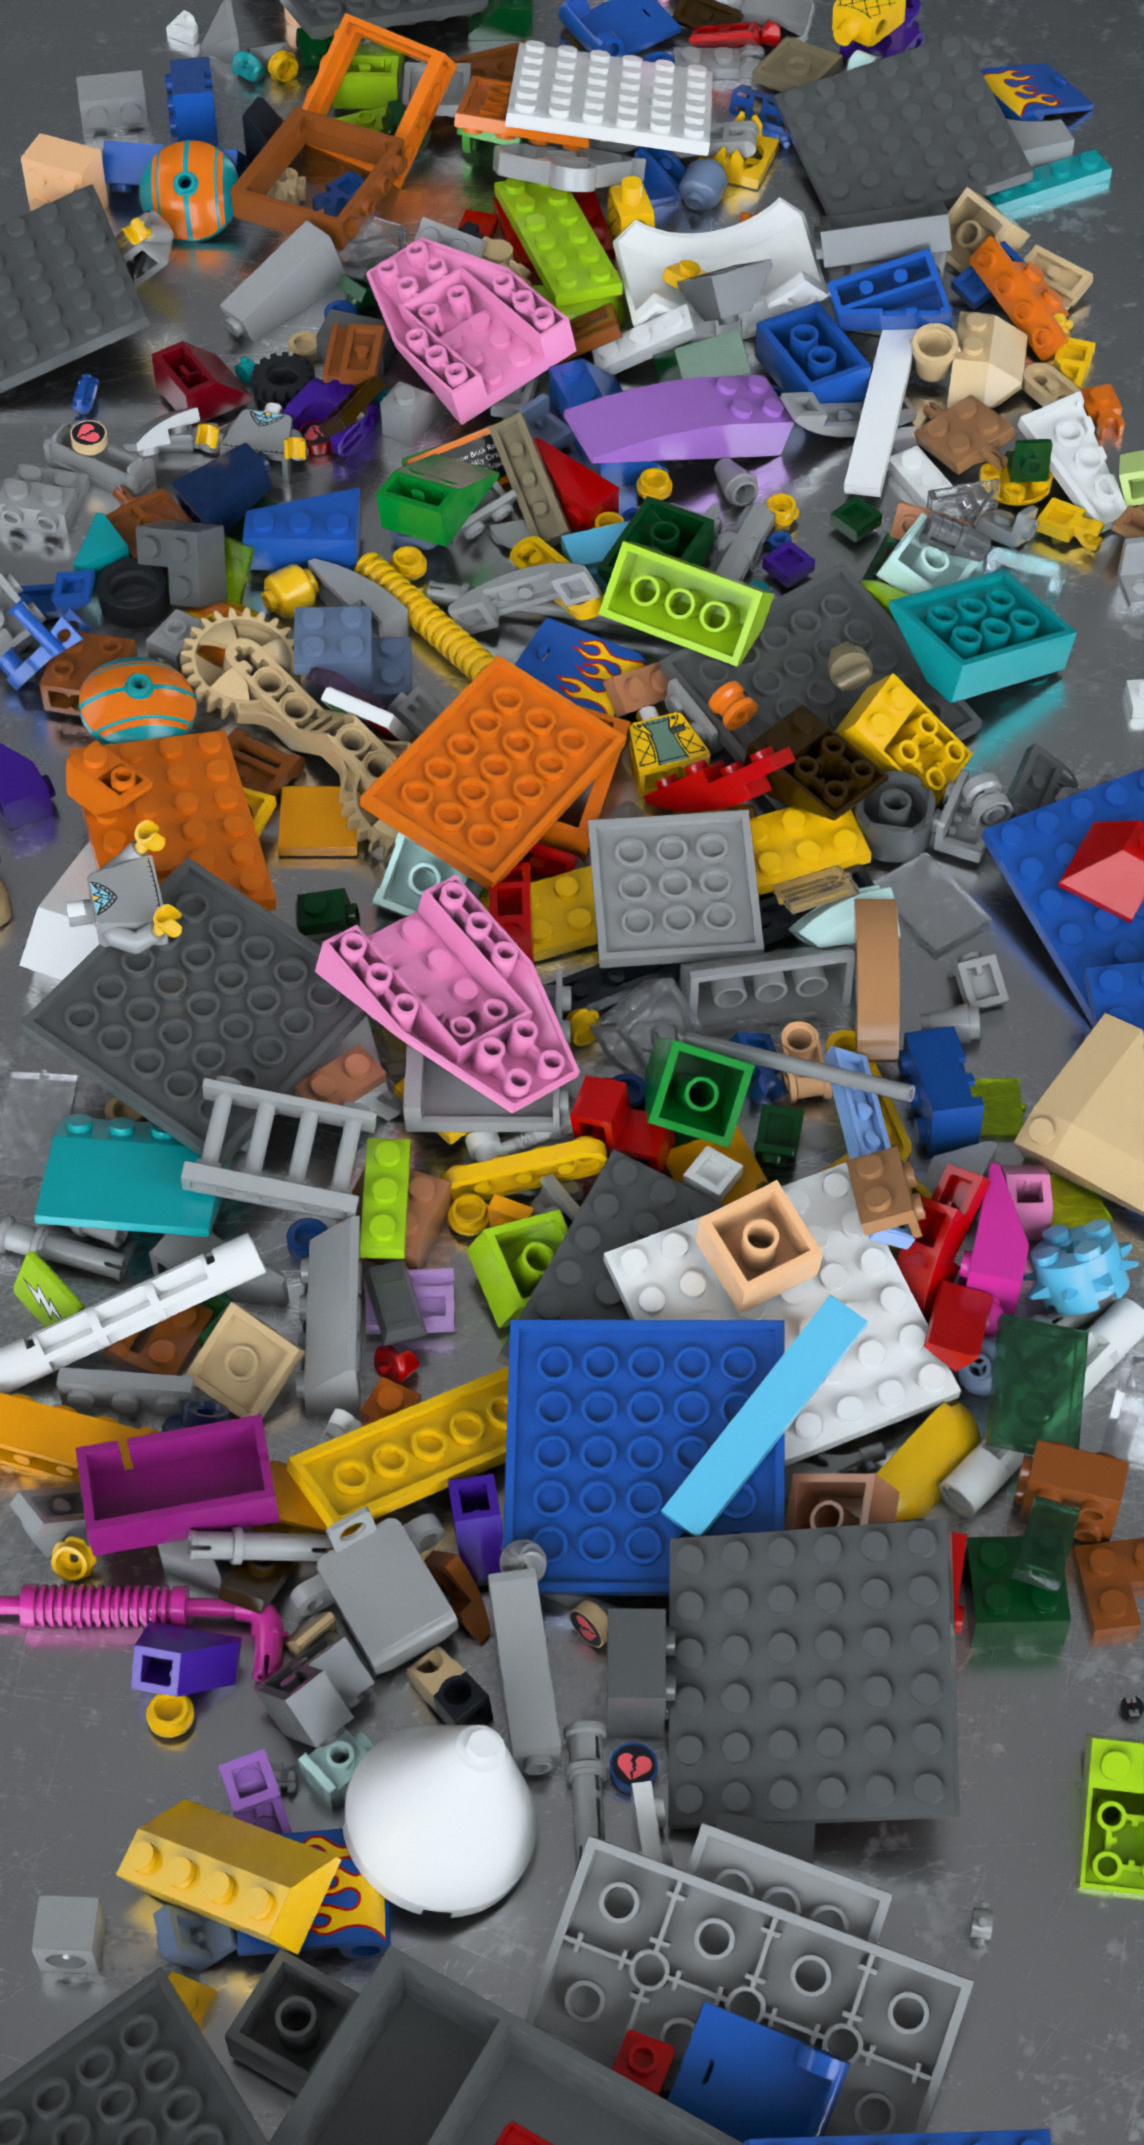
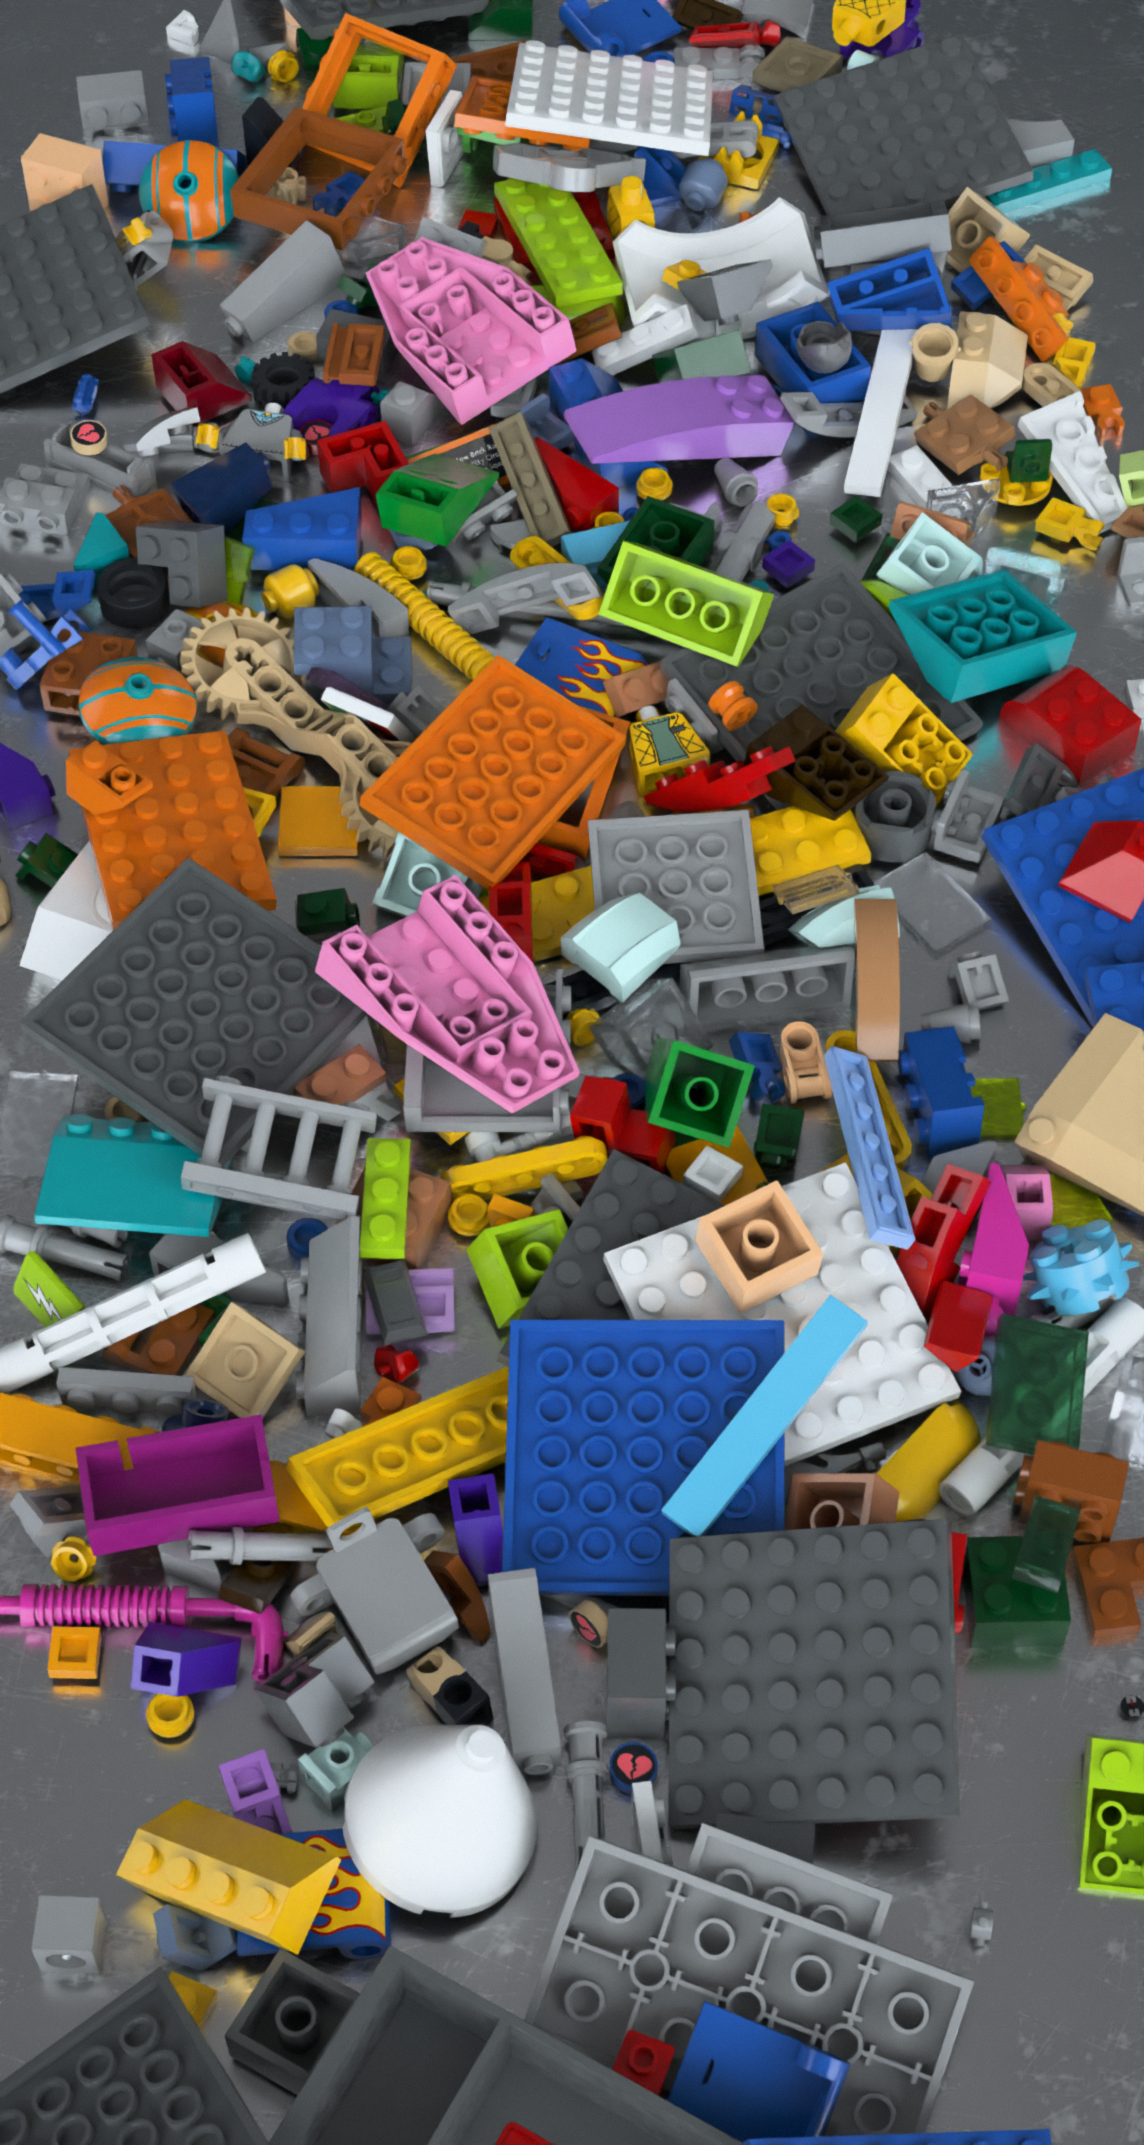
(45, 860): none -> dark green bracket
(74, 1652): none -> light orange plate
(128, 899): light grey torso -> none
(352, 407): dark brown plate -> none
(360, 458): none -> red brick
(443, 142): none -> white tile
(524, 1555): light grey plate -> none
(622, 943): none -> light aqua slope
(803, 1067): light grey piece -> none
(824, 346): none -> flat silver hair
(849, 666): dark tan piece -> none
(884, 1192): medium nougat bracket -> none
(954, 537): dark grey hinge -> none
(986, 799): light grey wheel -> none
(1003, 527): light grey bracket -> none
(1033, 91): blue door -> none
(1074, 721): none -> red brick

